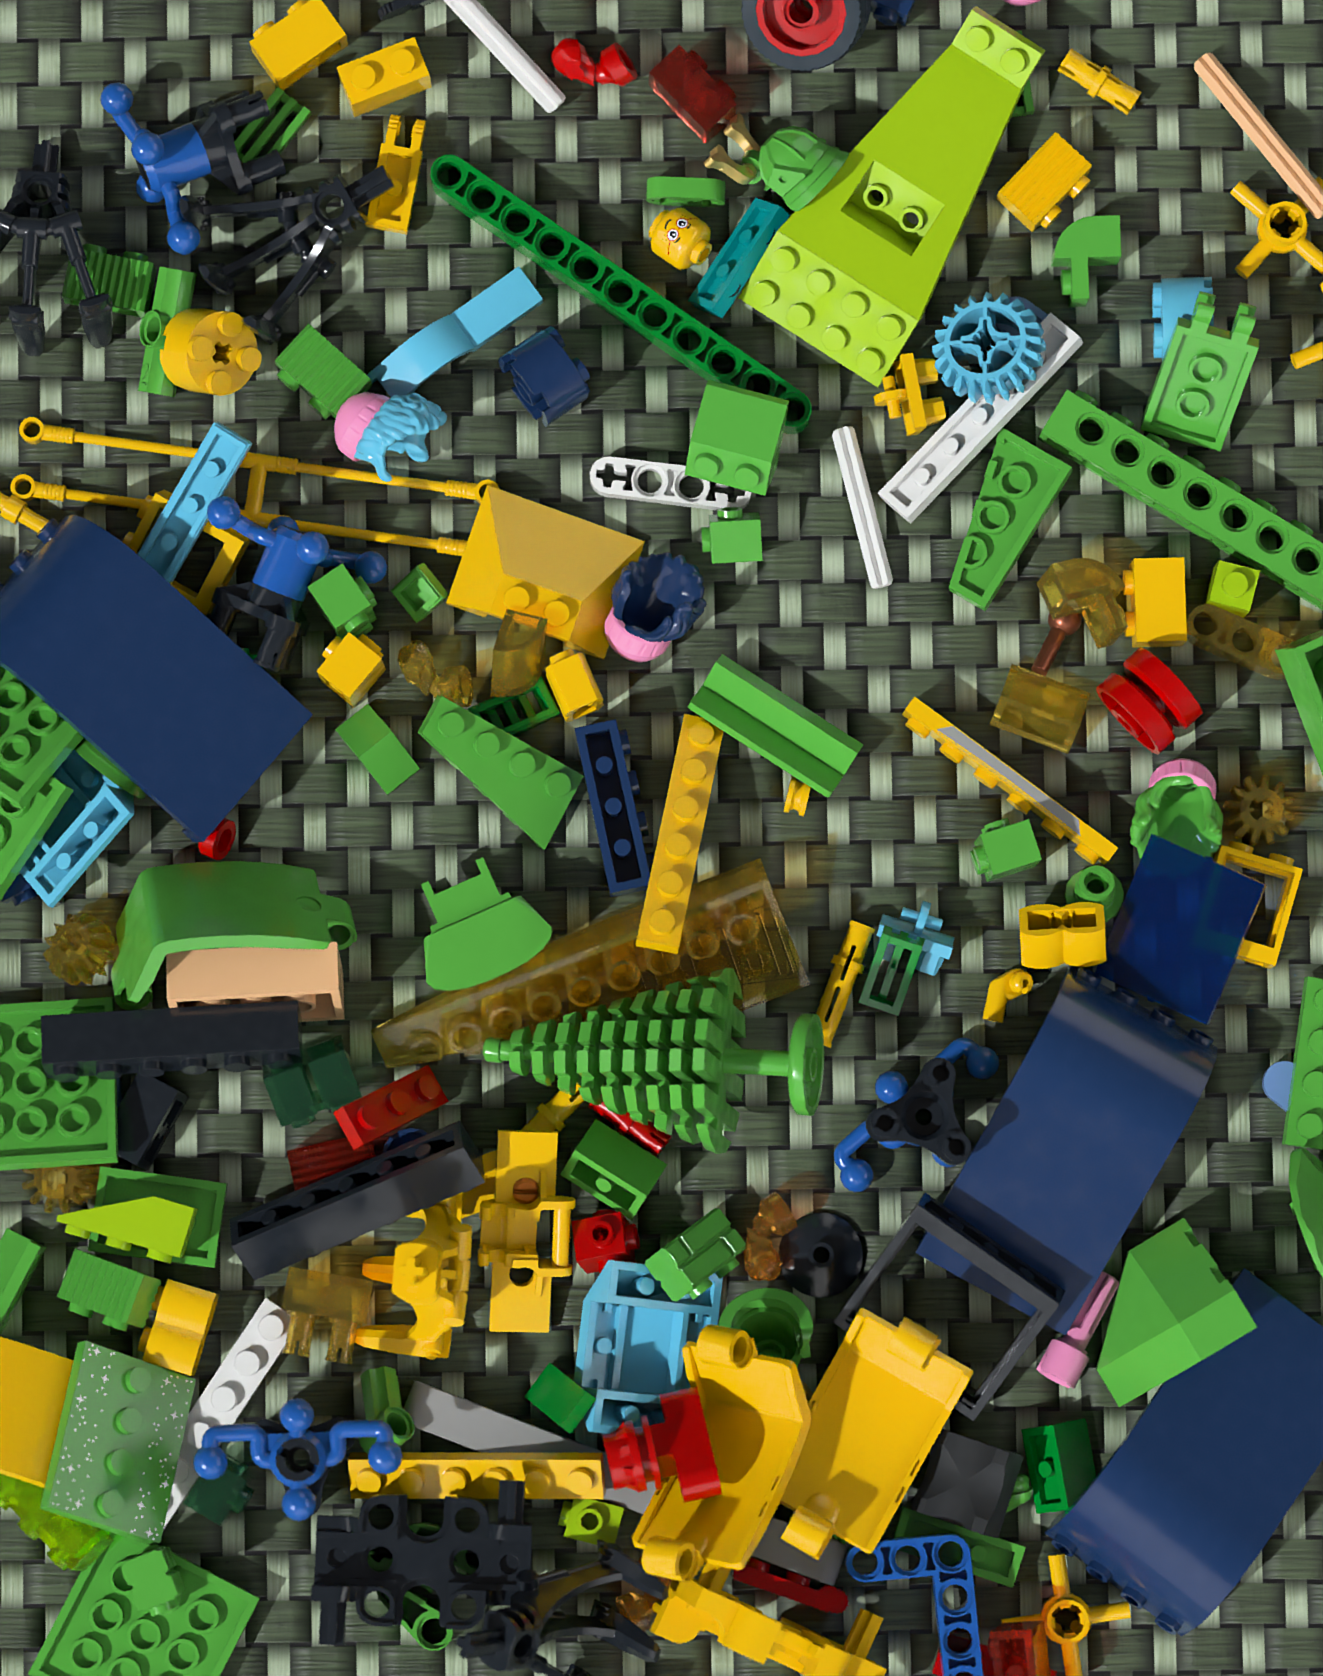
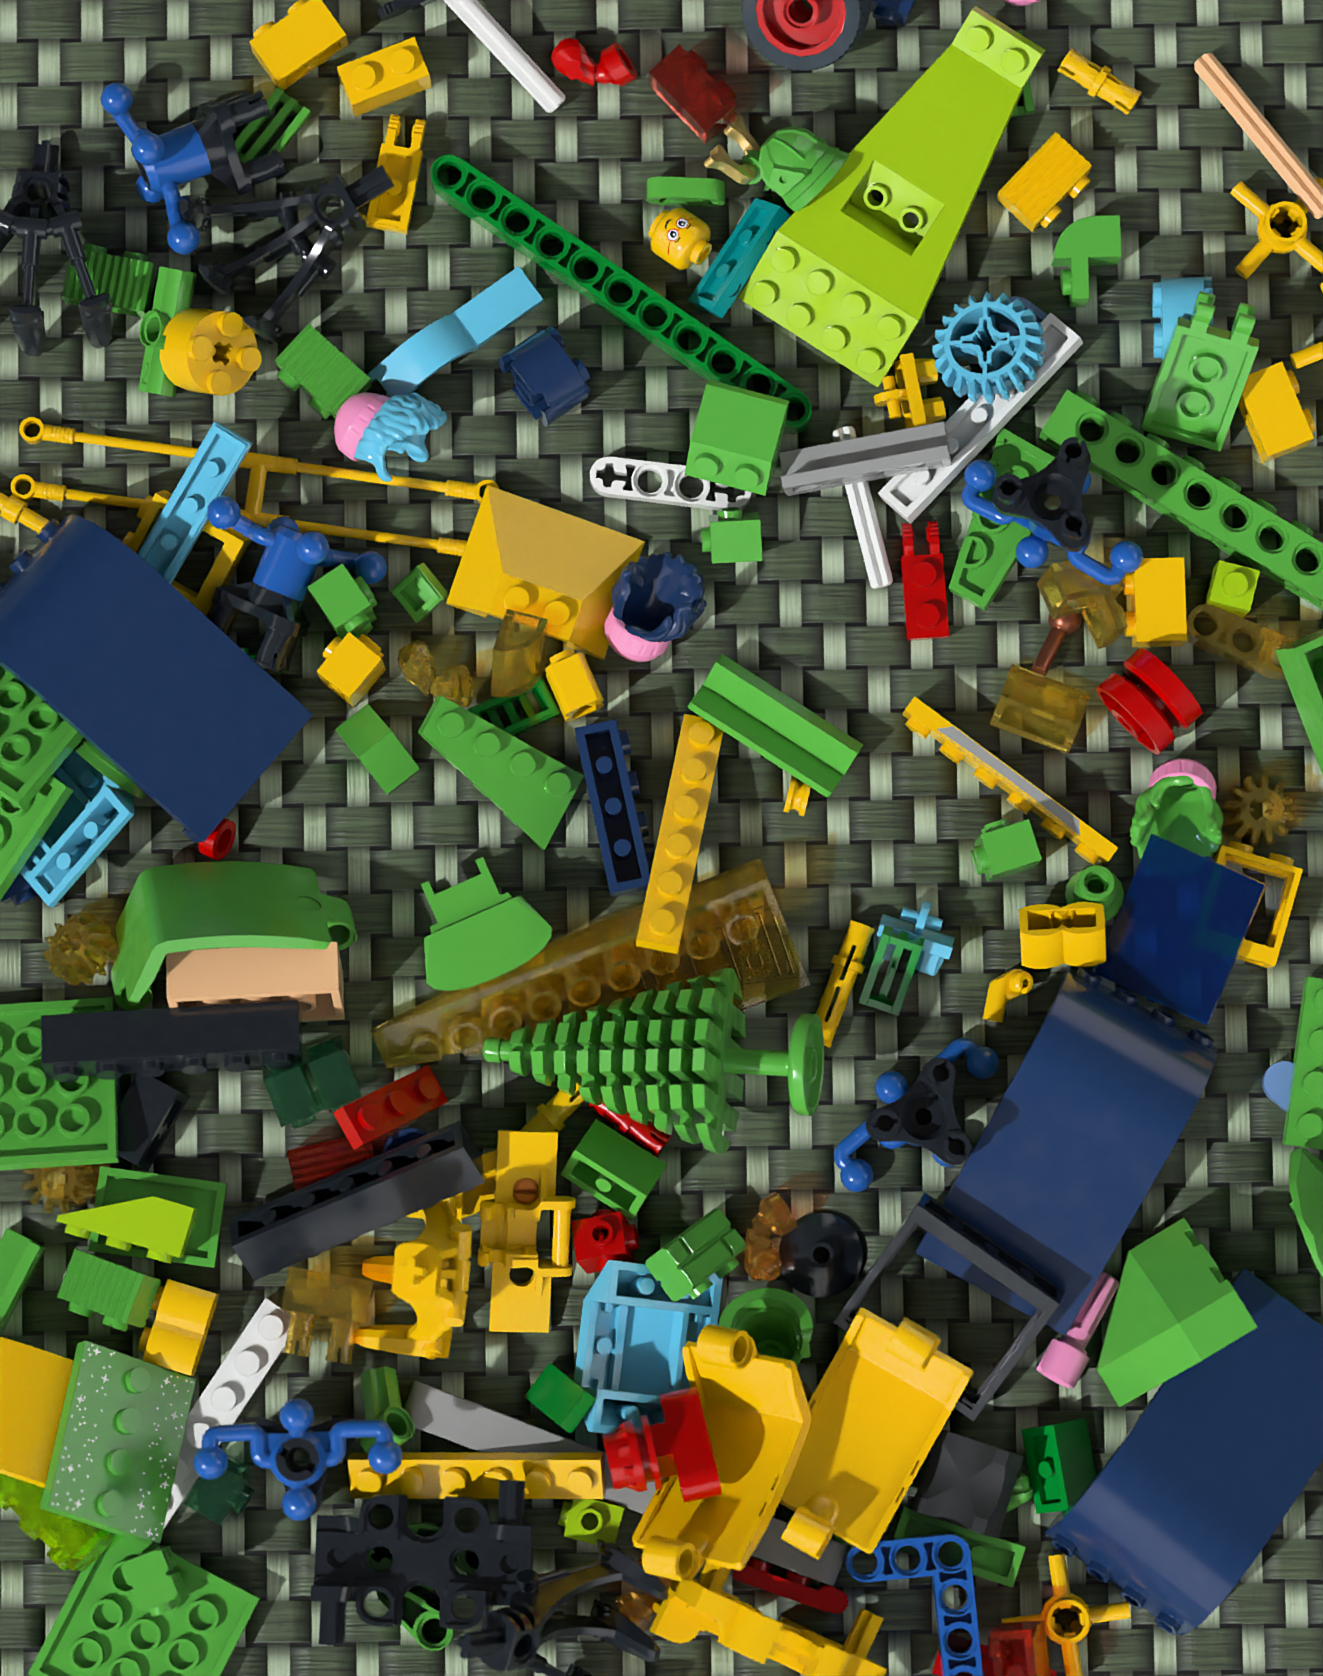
(865, 459): none -> light grey fence
(923, 587): none -> red hinge
(1028, 502): none -> wheel
(1274, 413): none -> yellow brick

